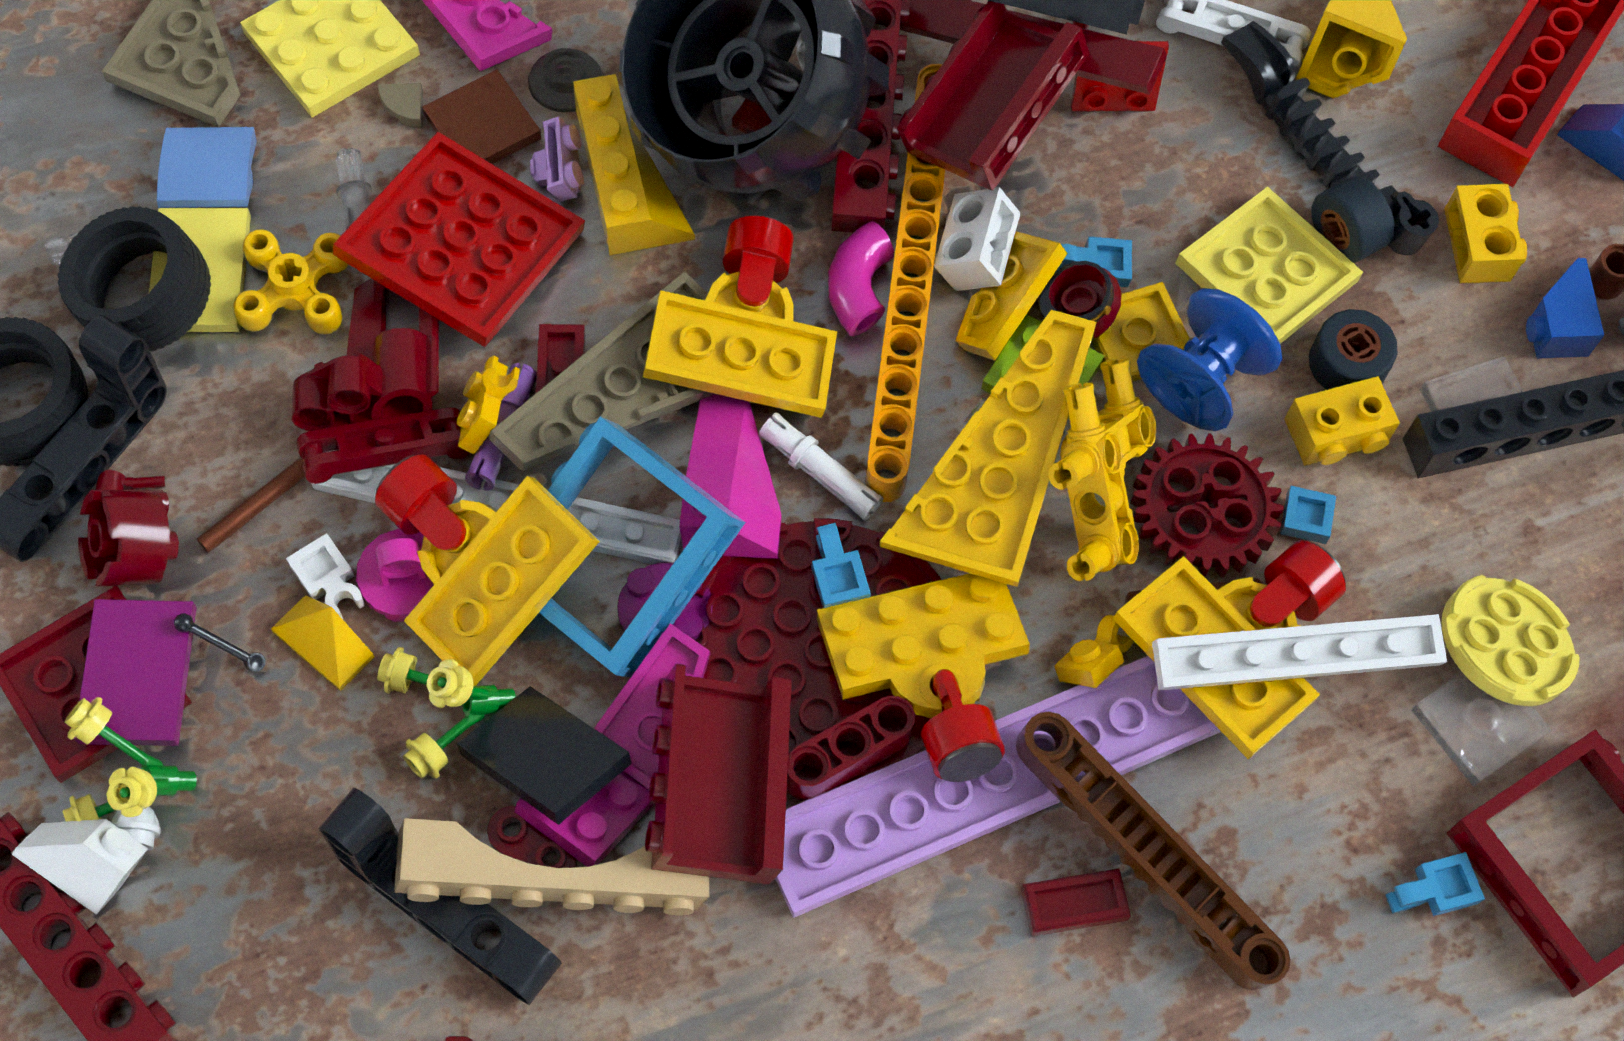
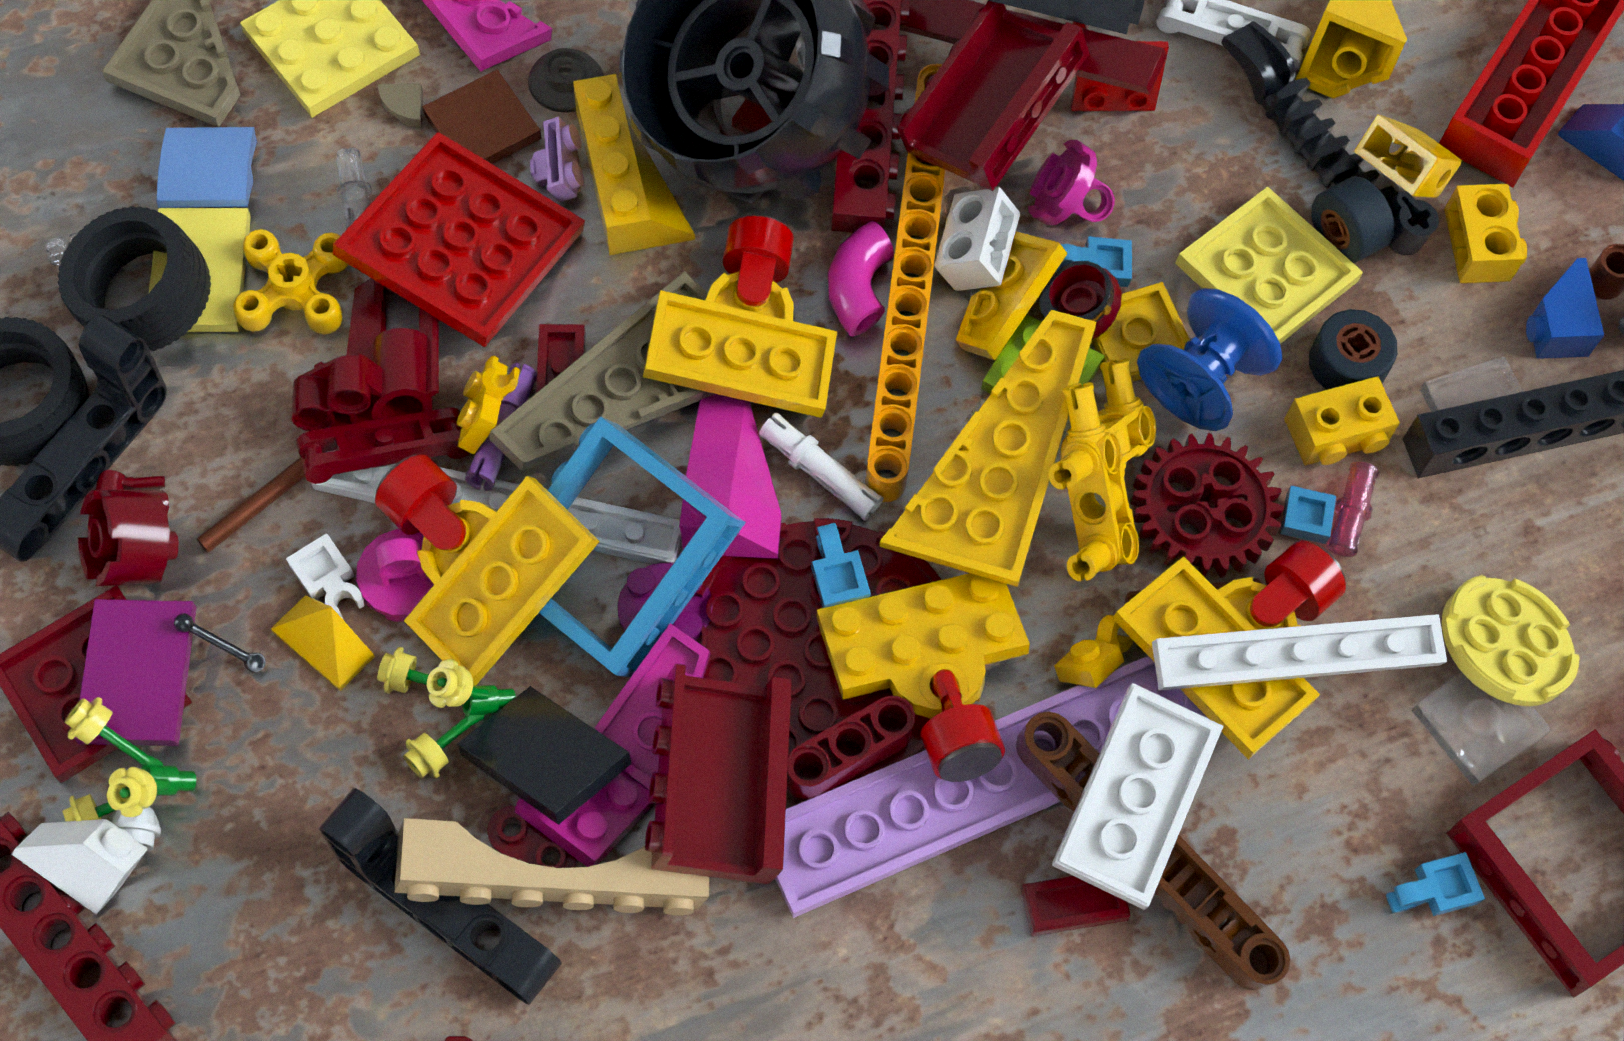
(1064, 184): none -> dark pink tile
(1137, 796): none -> white tile
(1353, 509): none -> clear pink pin
(1417, 166): none -> yellow torso

